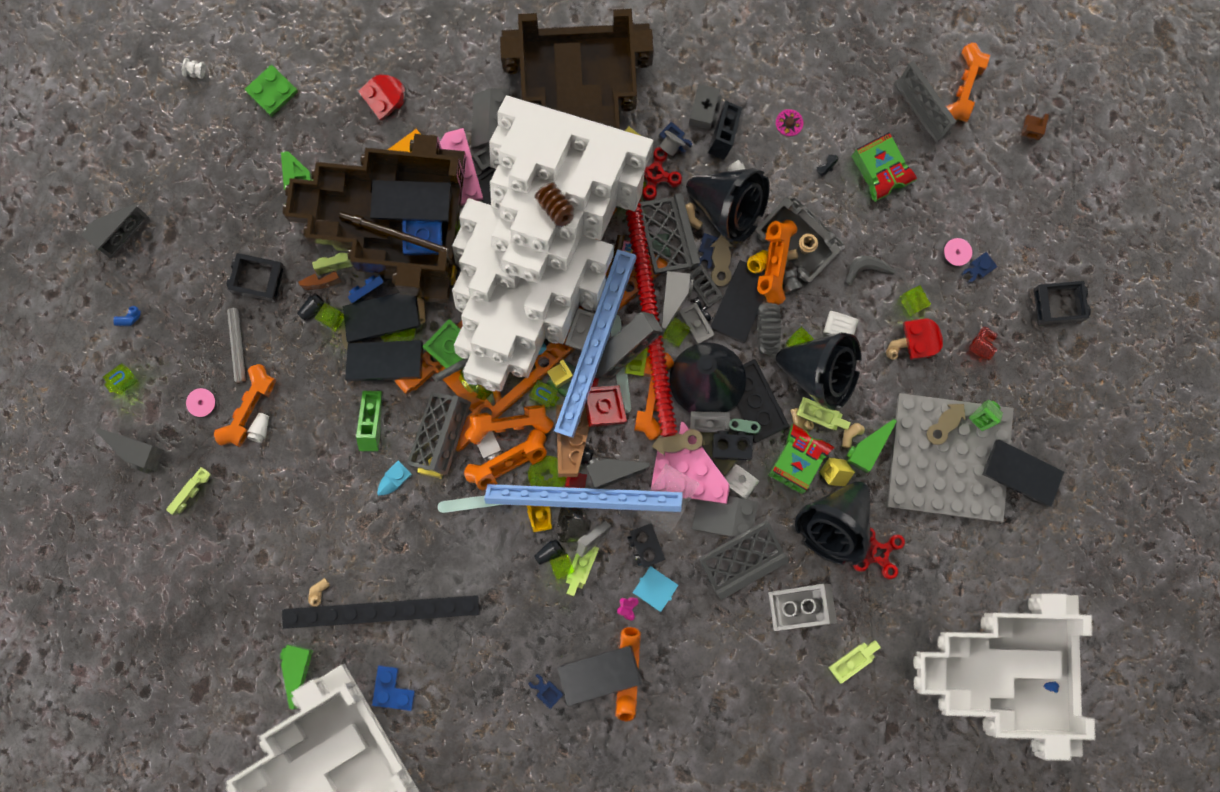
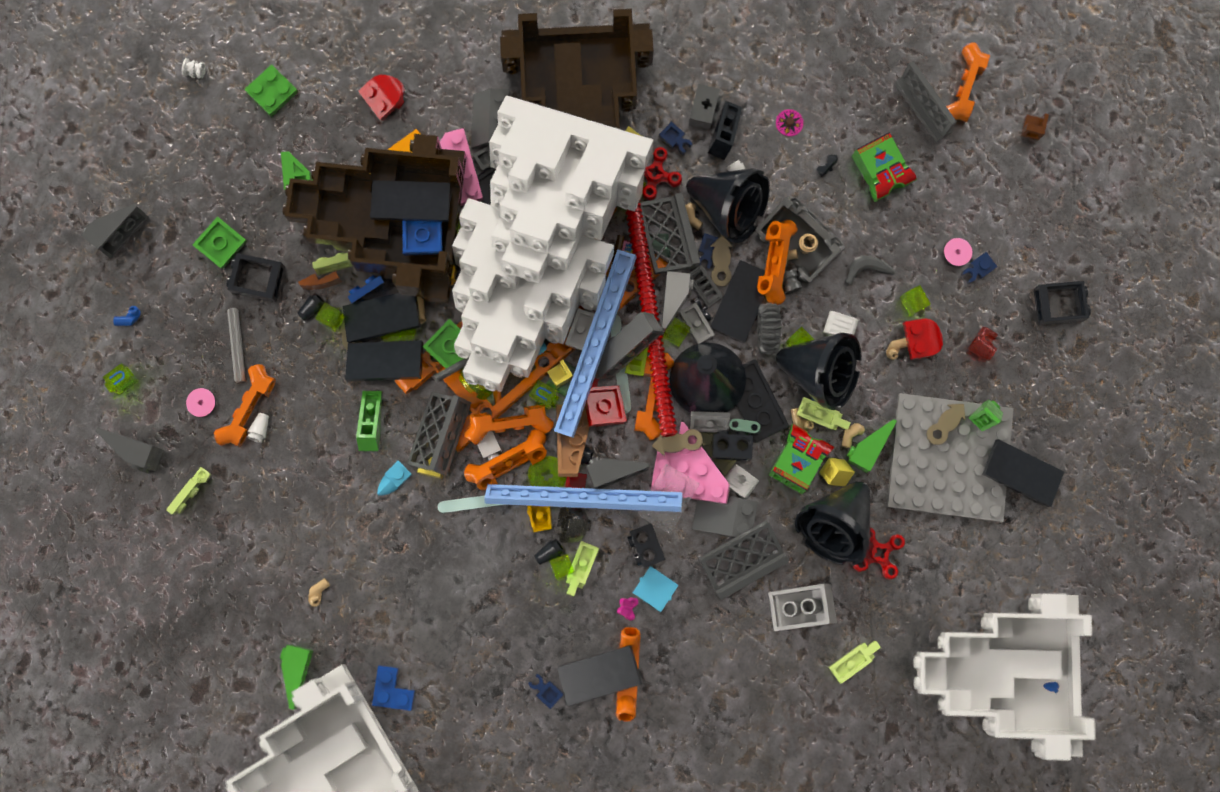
(220, 243): none -> bright green plate
(359, 221): dark brown bar -> none
(380, 612): black plate -> none
(555, 204): reddish brown piece -> none
(596, 535): light grey plate -> none
(671, 143): light grey piece -> none
(757, 262): yellow cone -> none

